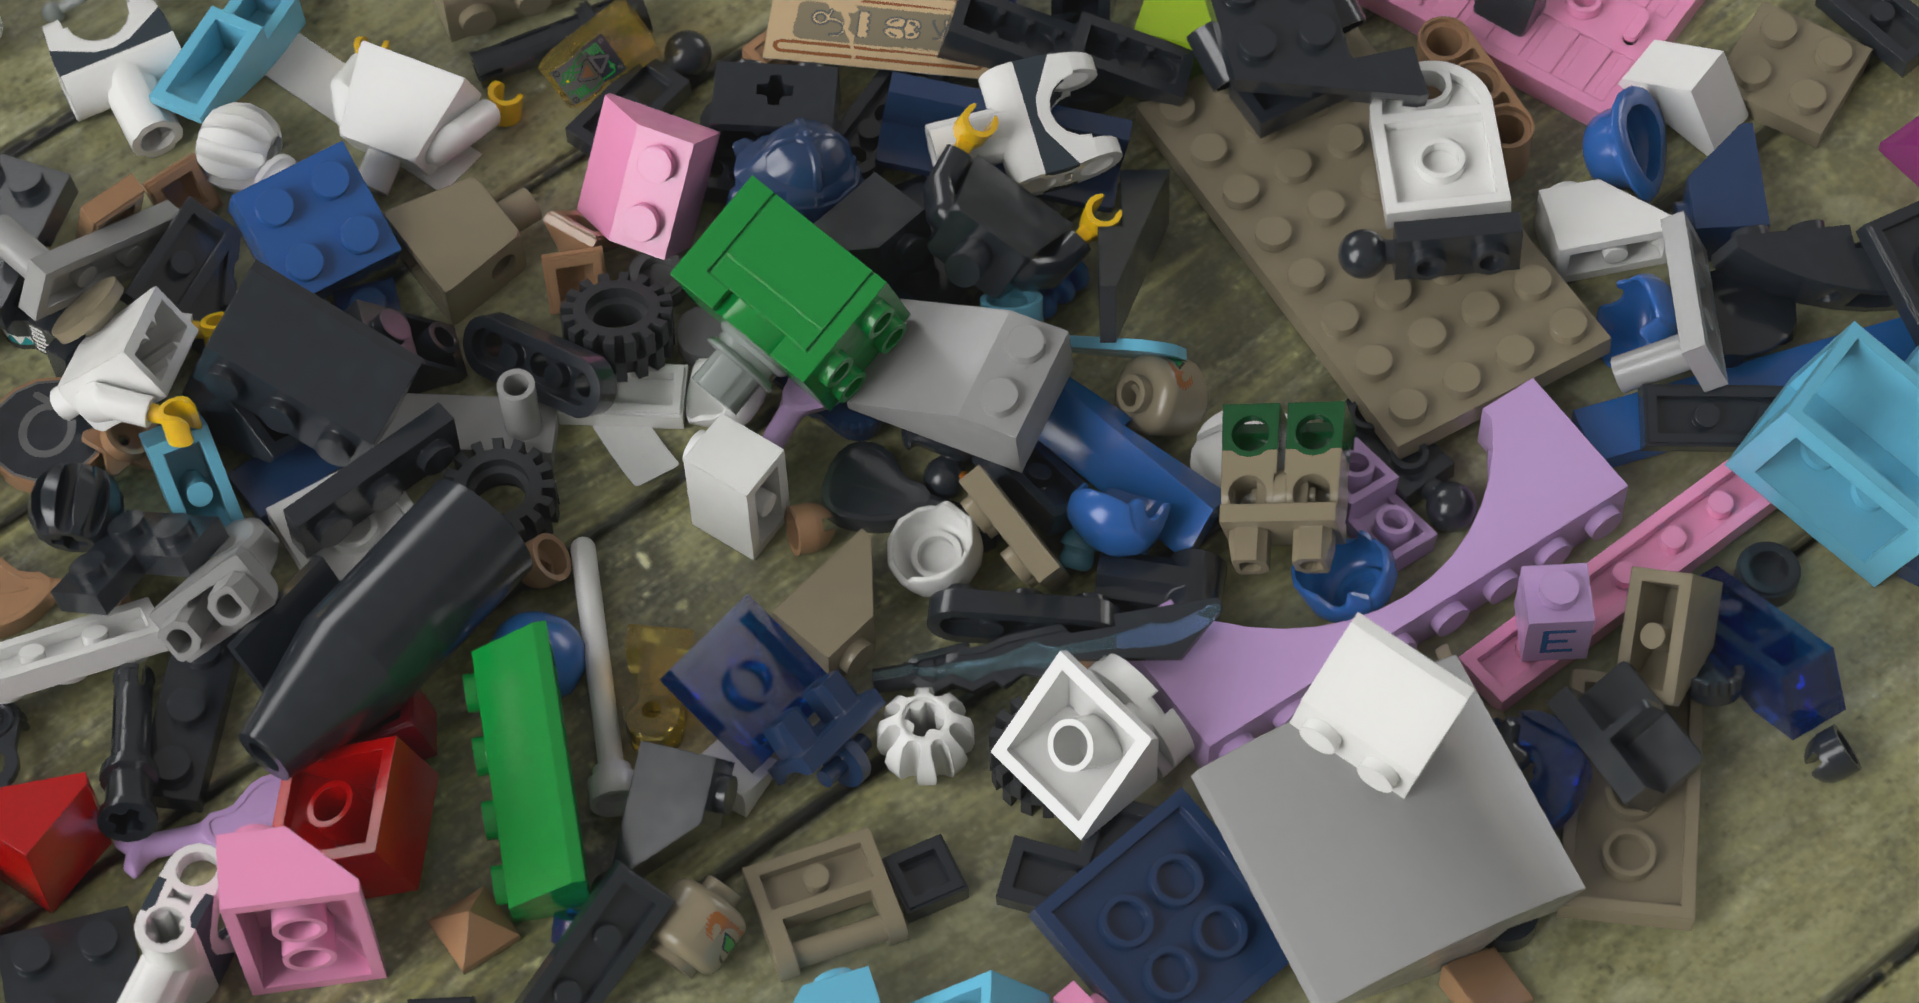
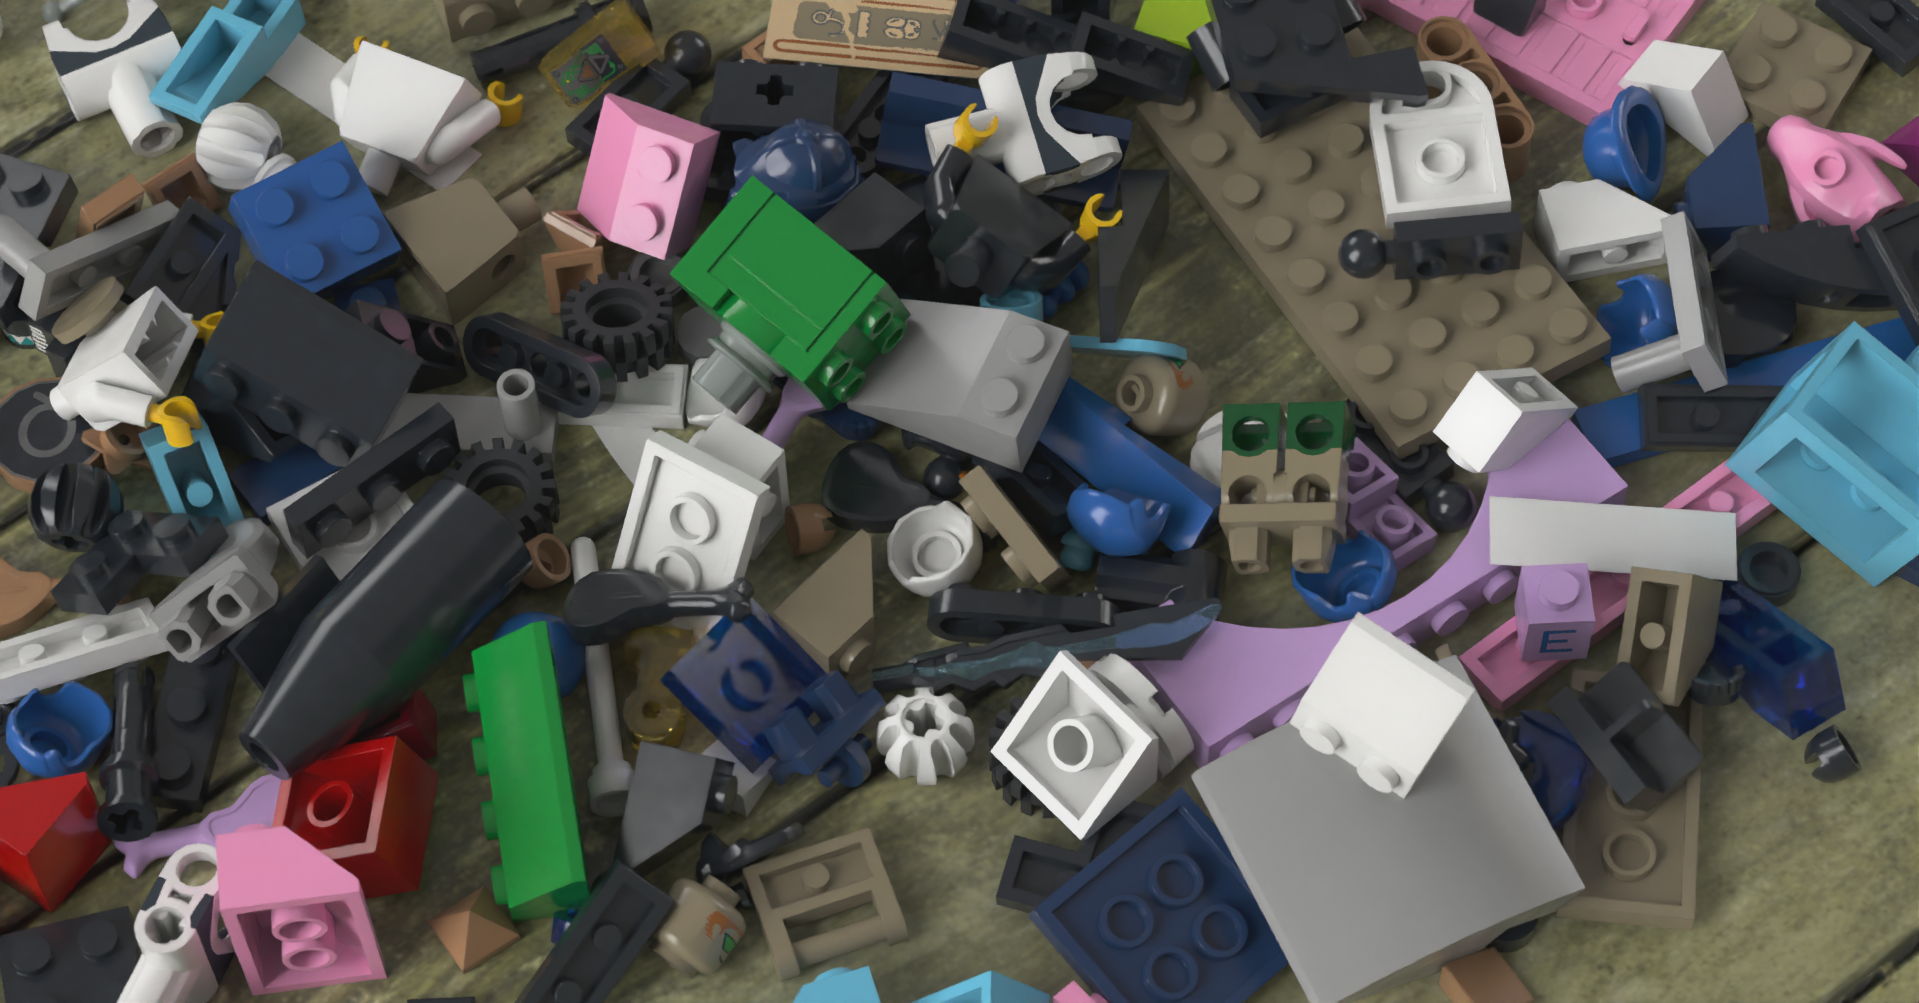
(60, 730): none -> blue hair
(621, 600): none -> black piece
(690, 522): none -> white plate
(719, 858): none -> black piece
(925, 878): black tile -> none
(1502, 418): none -> white slope
(1612, 537): none -> white sticker
(1834, 173): none -> bright pink animal

